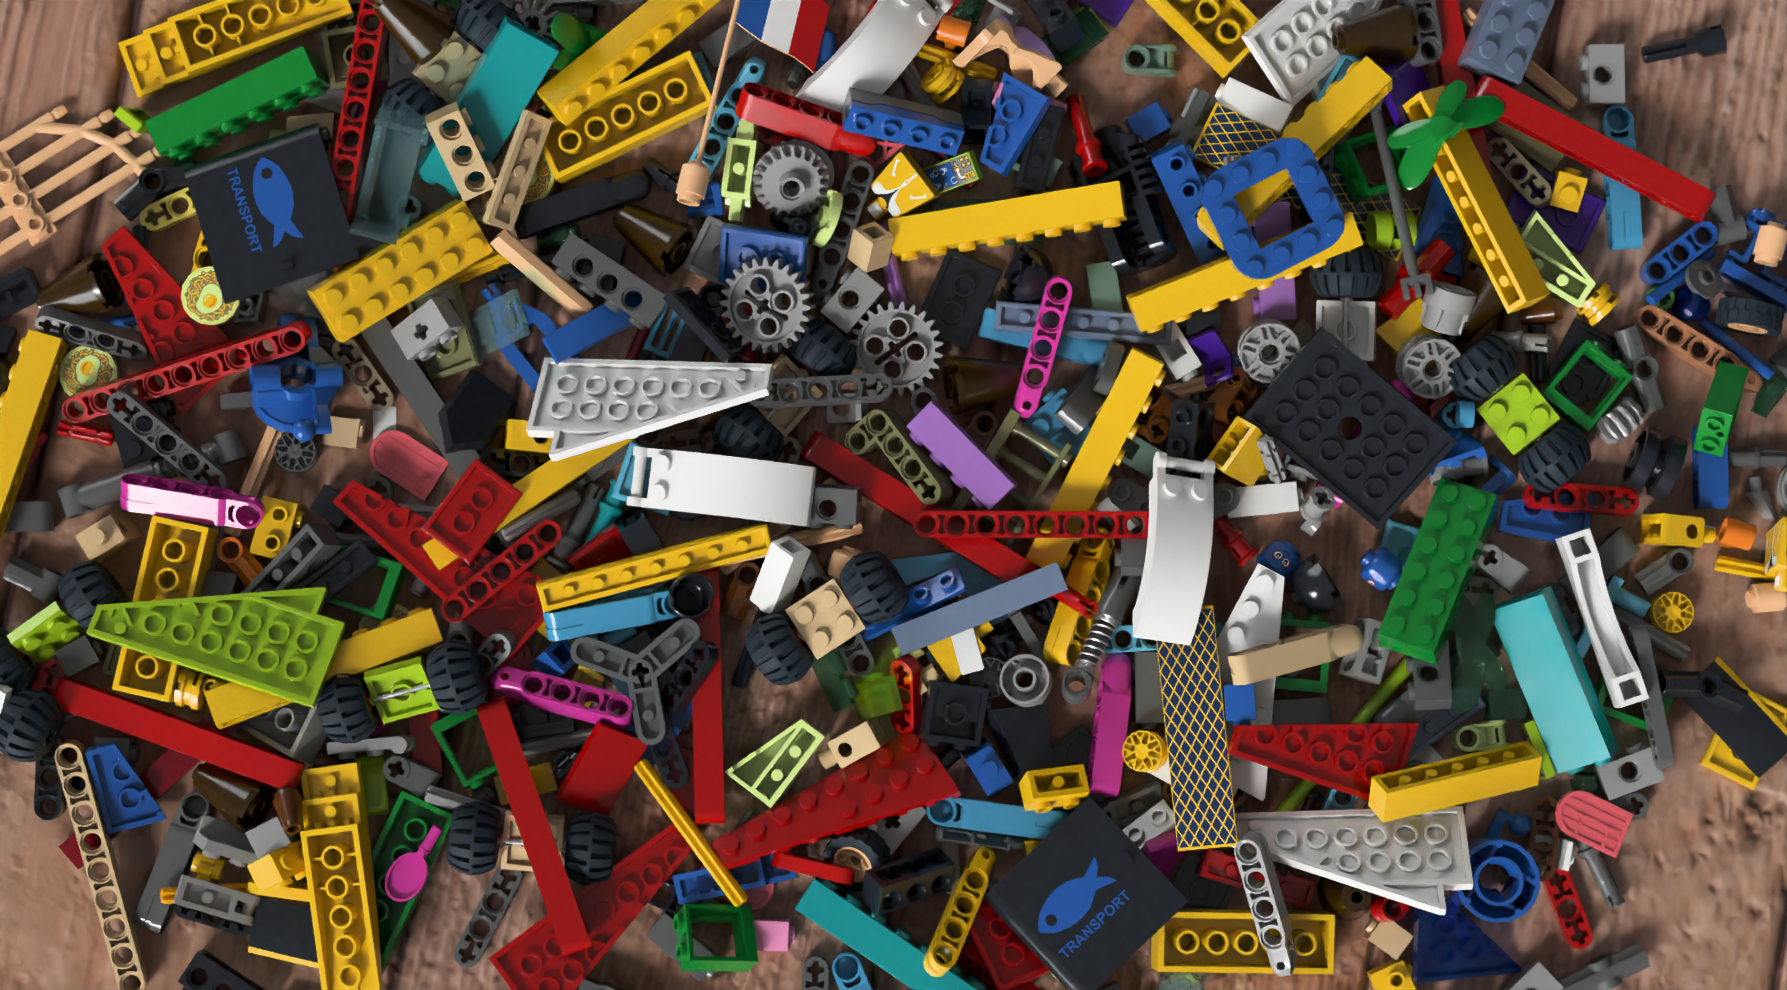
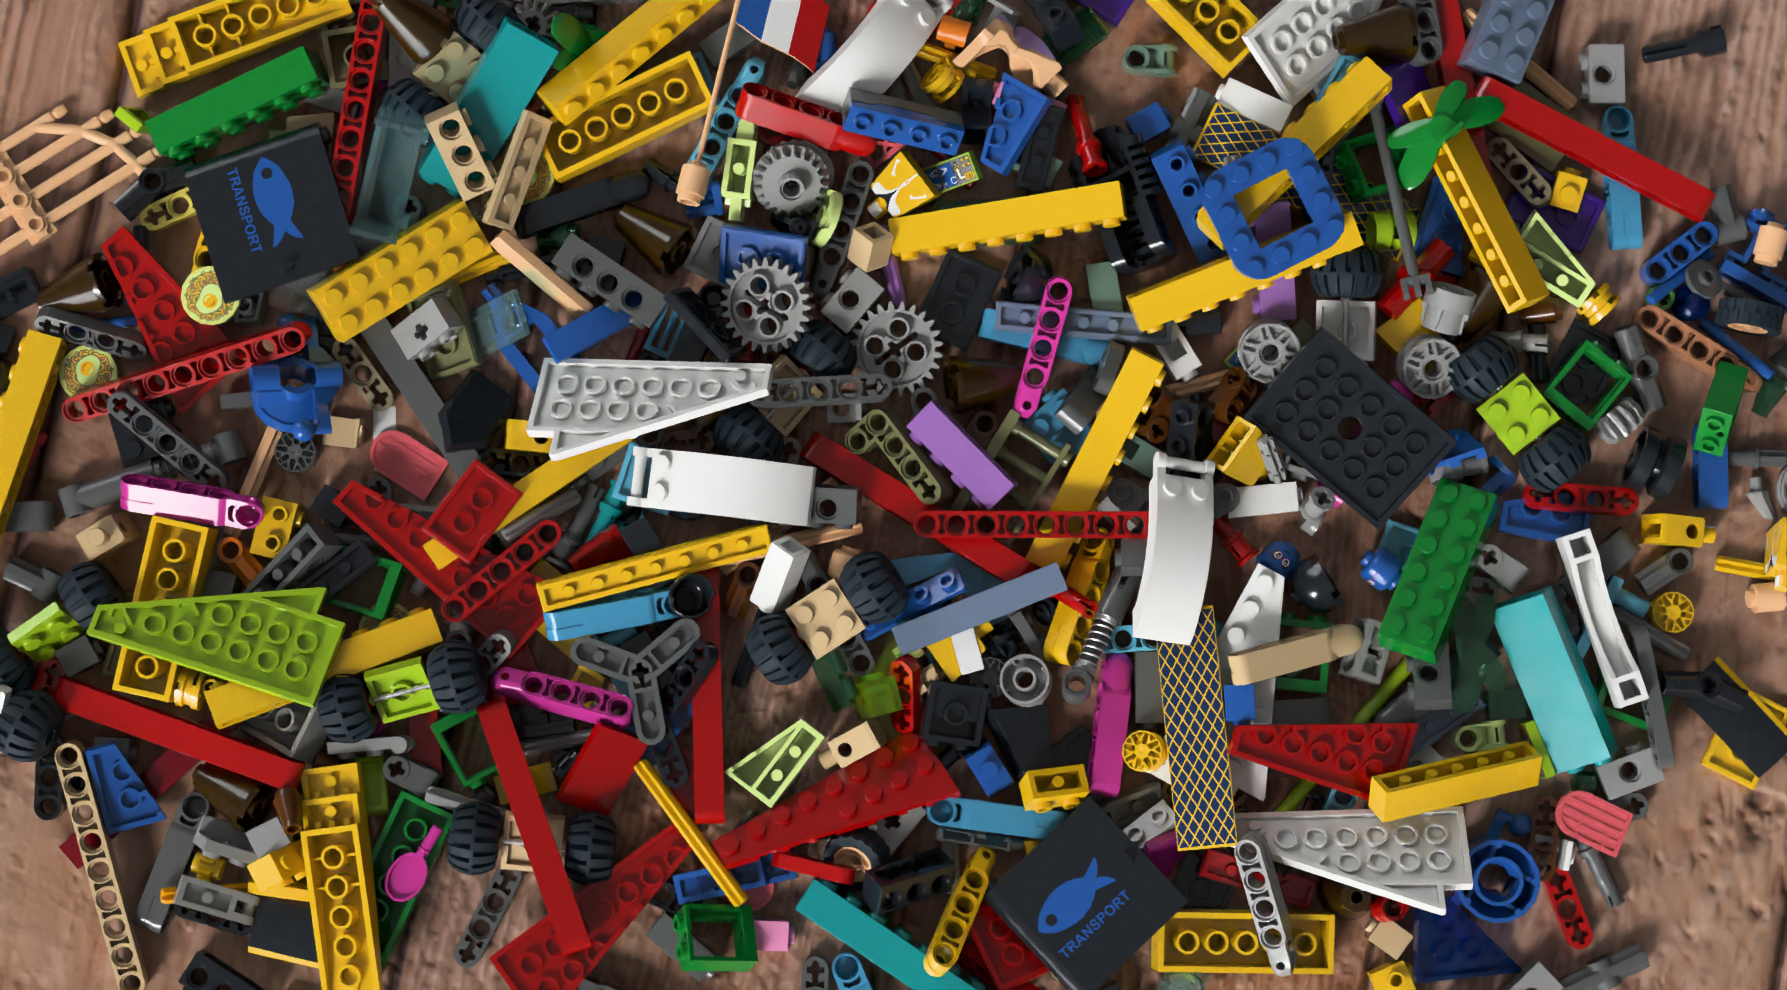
(85, 433): red axle -> none
(554, 659): blue brick -> none
(1213, 354): dark purple bracket -> none
(1464, 415): dark azure connector -> none
(1735, 534): orange piece -> none

